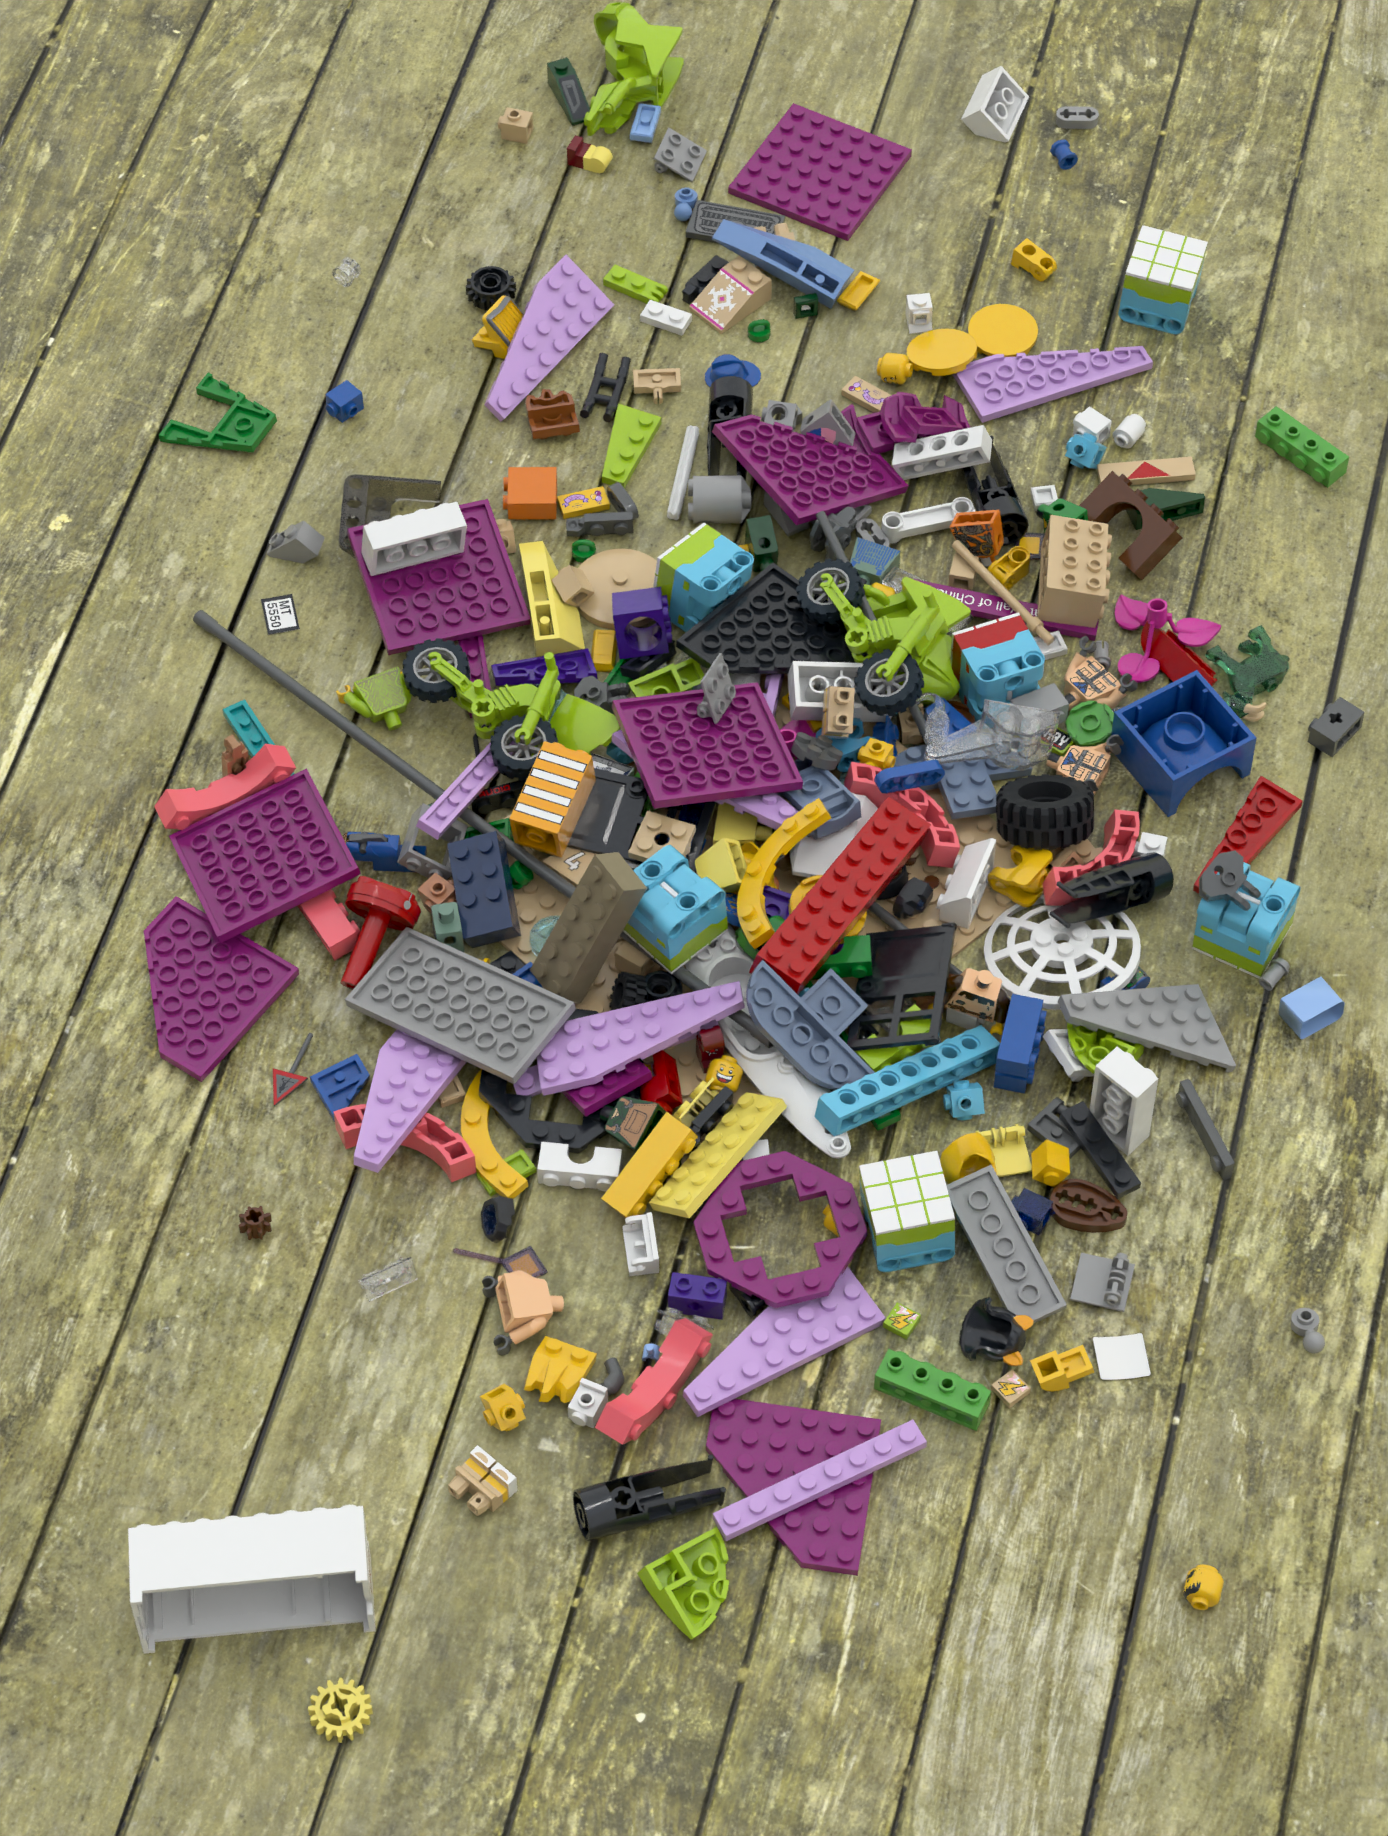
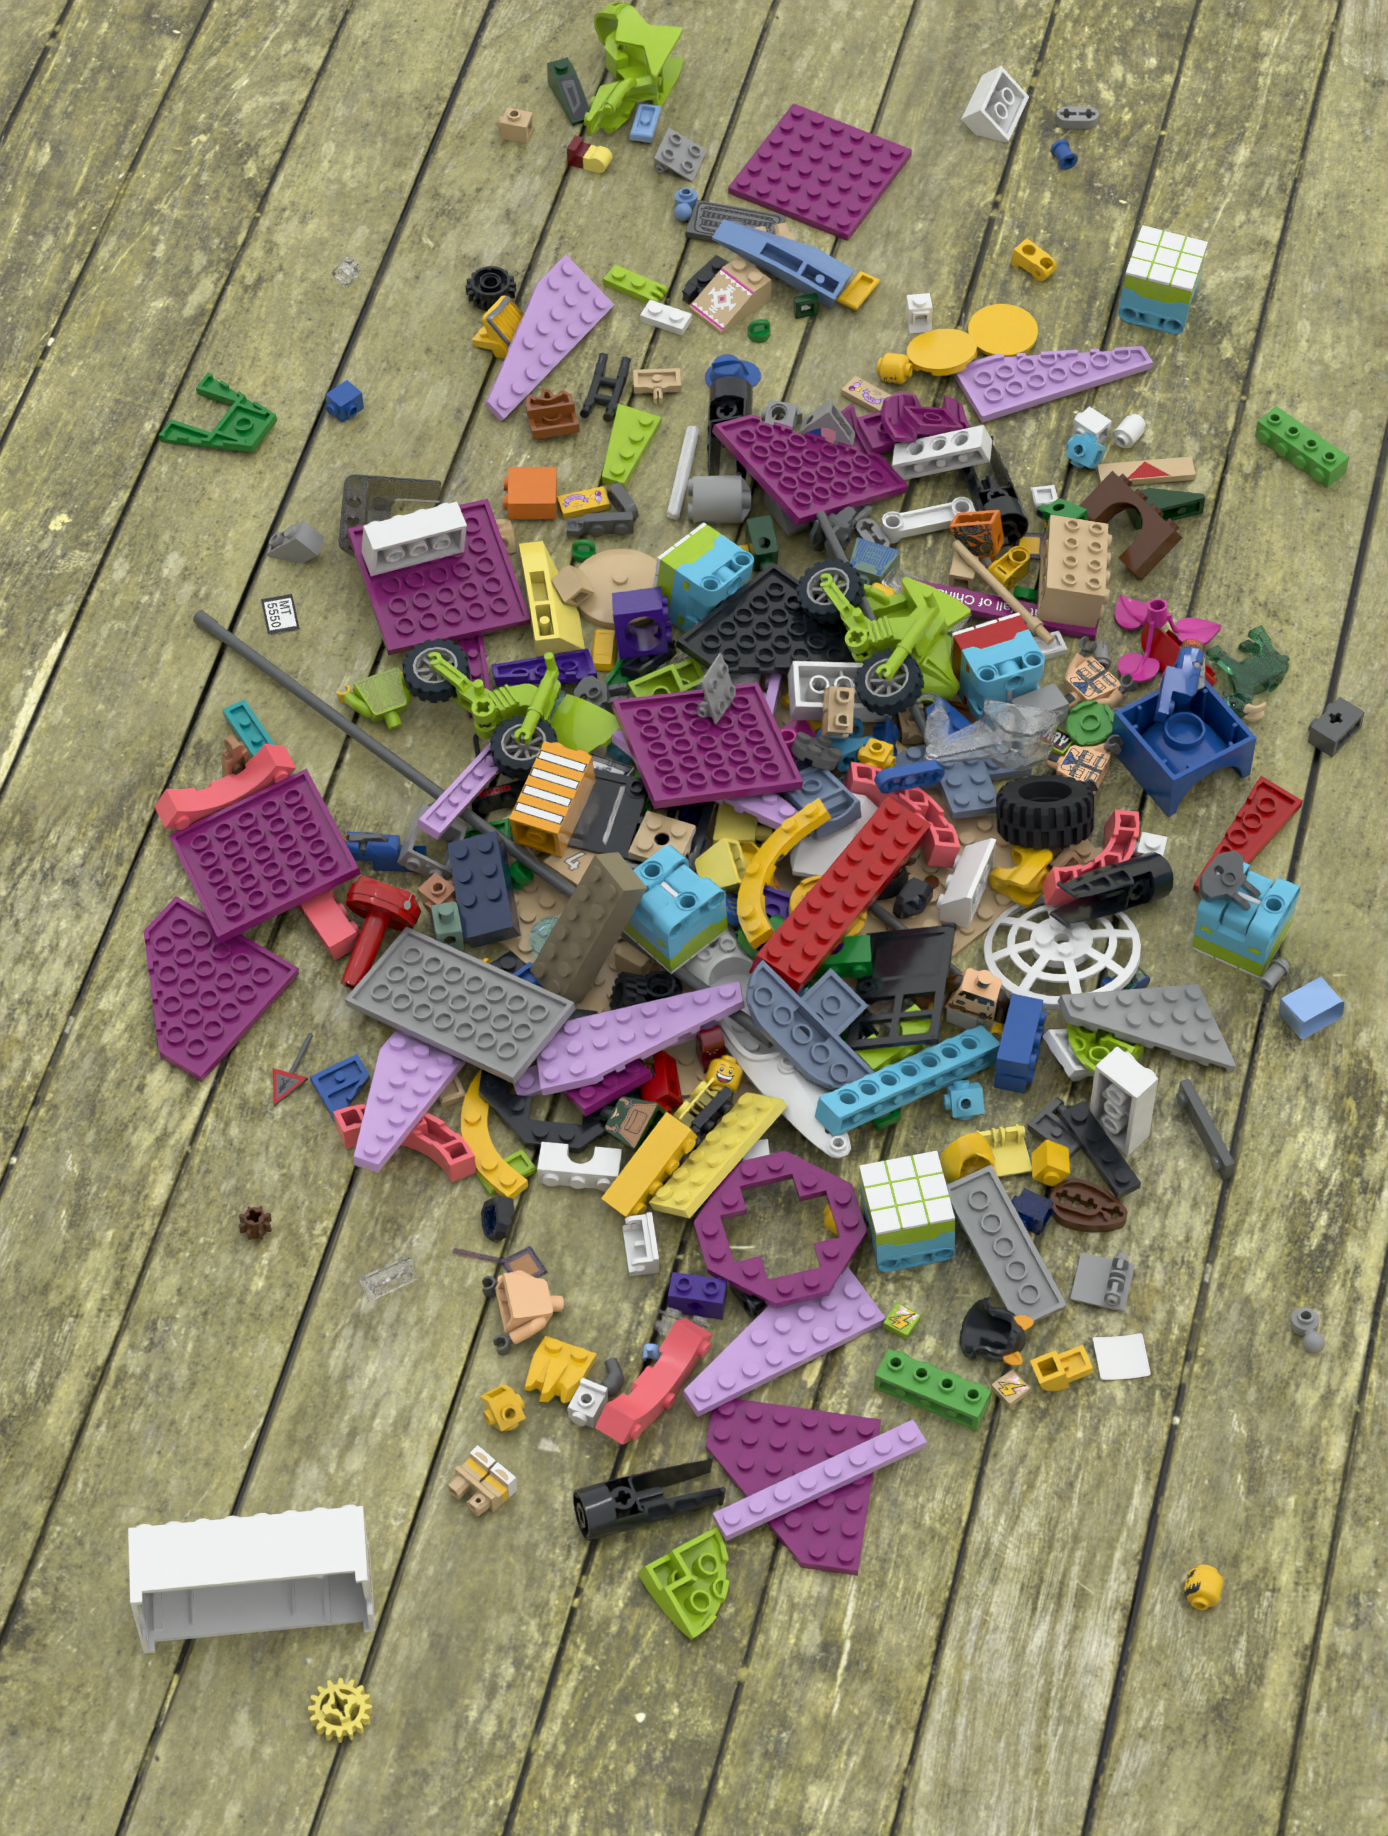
(1029, 593): none -> green tile
(1182, 680): none -> plate

